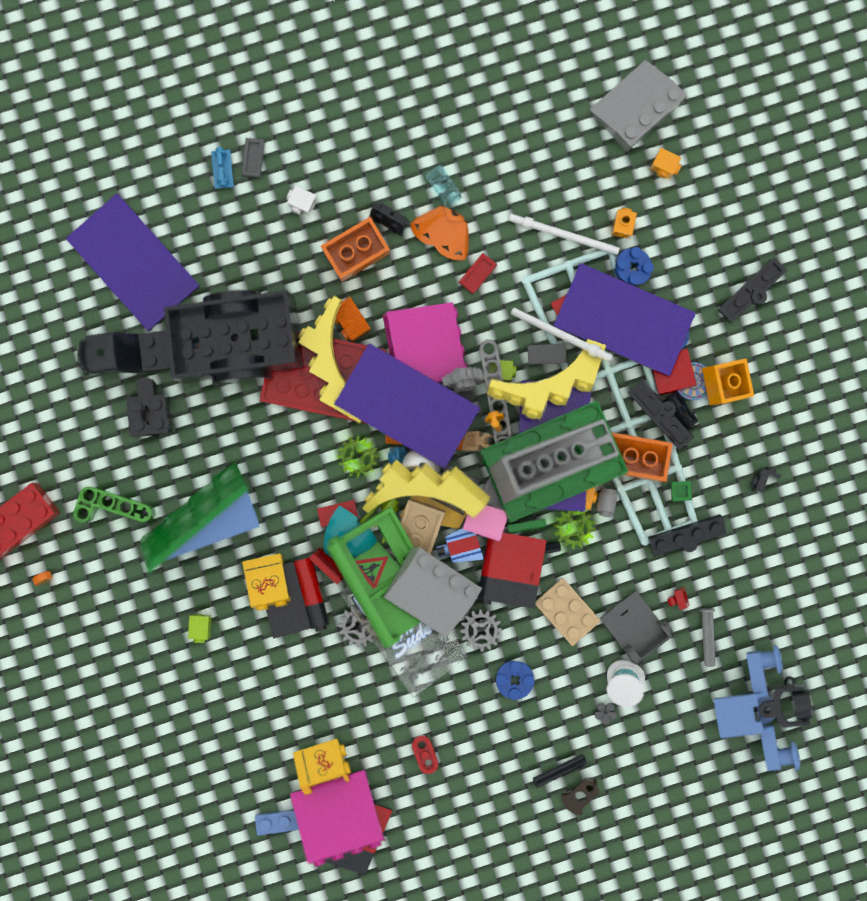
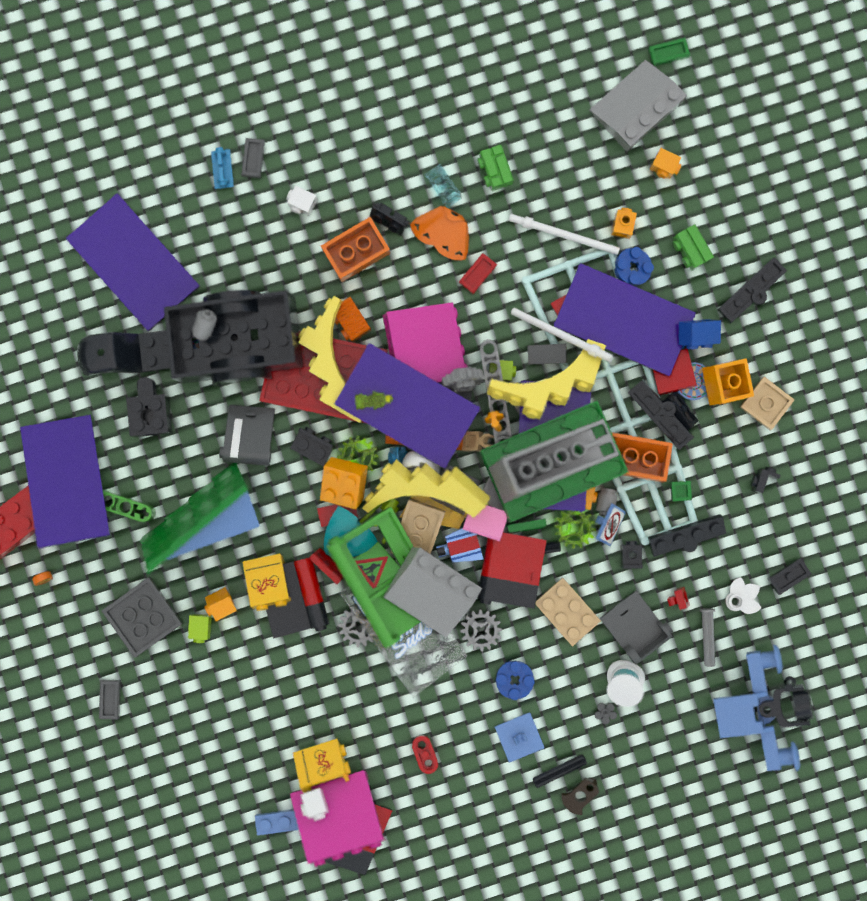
(64, 481): none -> dark purple piece
(109, 699): none -> dark grey tile
(142, 617): none -> dark grey plate
(204, 324): none -> light grey brick
(220, 604): none -> light orange brick
(248, 435): none -> dark grey door
(312, 447): none -> black bracket
(314, 804): none -> white brick
(343, 483): none -> light orange brick
(376, 399): none -> clear neon green piece
(495, 167): none -> bright green brick
(519, 737): none -> medium blue piece
(610, 524): none -> piece
(626, 561): none -> black brick
(669, 52): none -> green tile
(693, 247): none -> bright green brick
(700, 332): none -> blue brick
(745, 595): none -> white plate
(767, 404): none -> tan plate
(789, 576): none -> black plate

